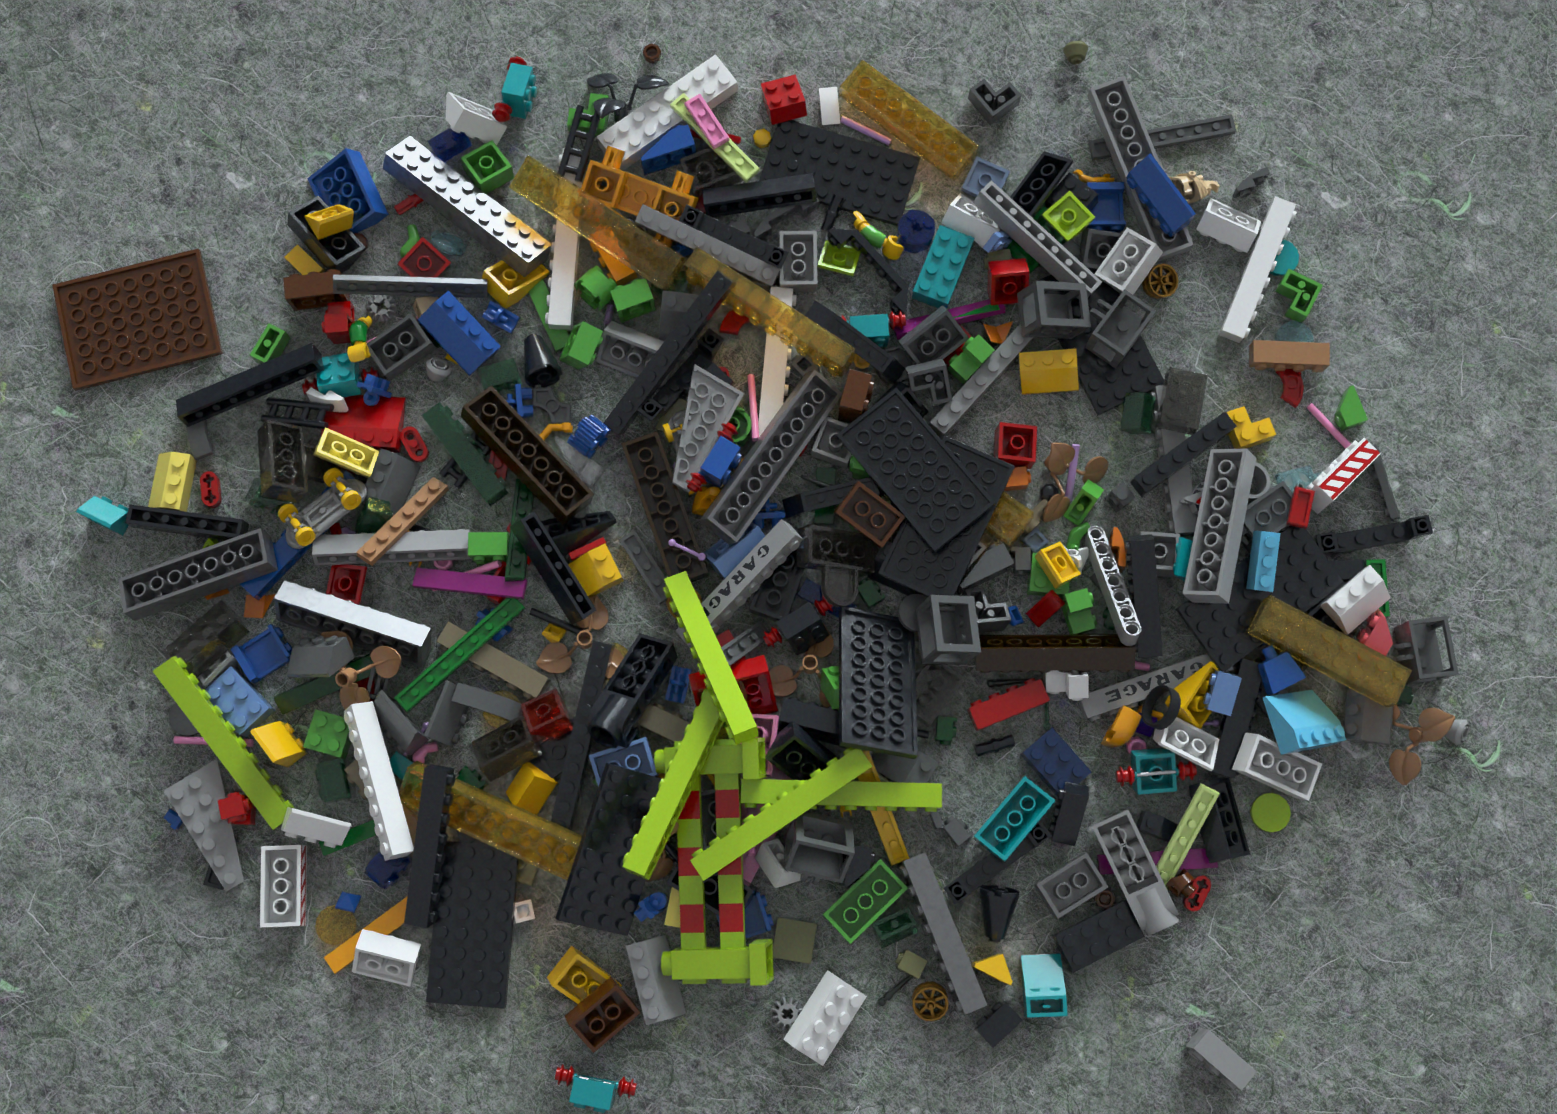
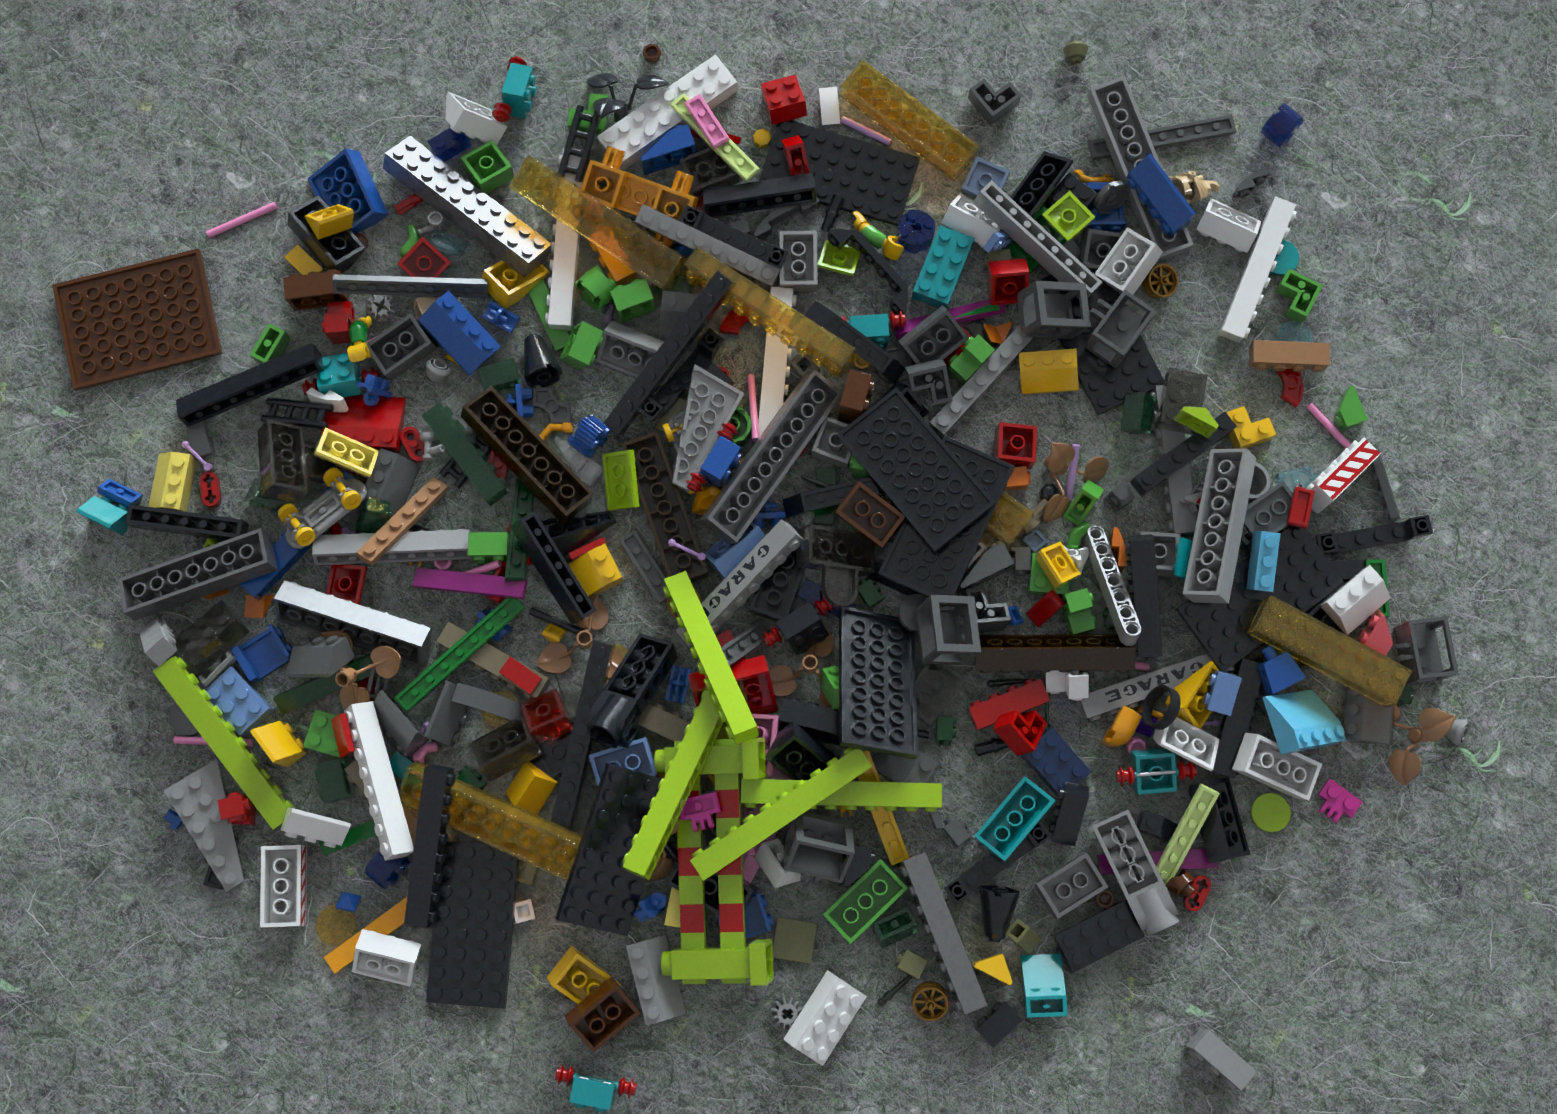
(119, 493): none -> blue plate
(158, 640): none -> light grey brick
(207, 466): none -> lavender hinge
(242, 219): none -> bright pink bar
(343, 735): none -> red tile
(429, 451): none -> light grey piece
(435, 220): none -> light grey piece
(520, 675): none -> red tile
(620, 480): none -> lime tile
(700, 810): none -> dark pink hinge
(795, 155): none -> red slope
(1020, 731): none -> red brick
(1023, 936): none -> olive brick
(1111, 197): none -> dark grey tile
(1198, 420): none -> lime slope
(1281, 125): none -> clear blue brick
(1337, 801): none -> dark pink hinge

